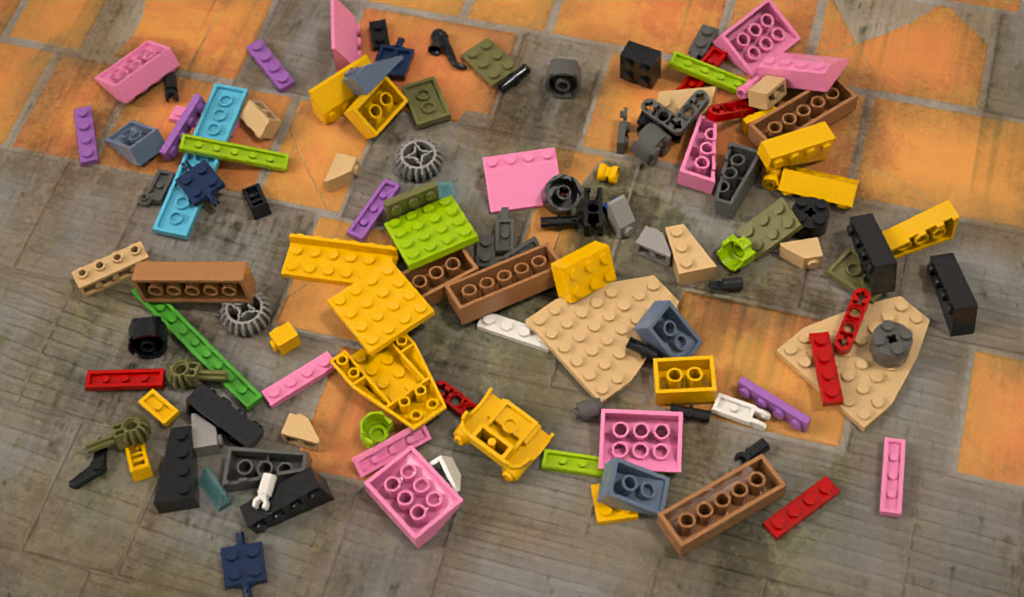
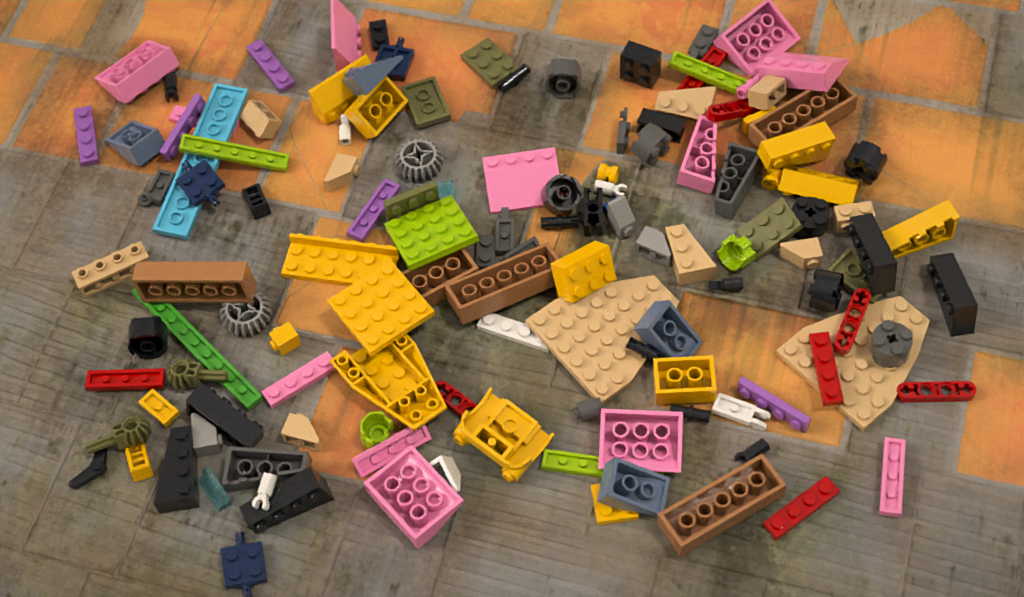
(345, 131): none -> white bar
(440, 40): black piece -> none
(610, 188): none -> white bar
(679, 118): dark grey beam -> none
(826, 289): none -> black brick
(842, 214): none -> tan brick
(865, 161): none -> black brick
(935, 388): none -> red beam

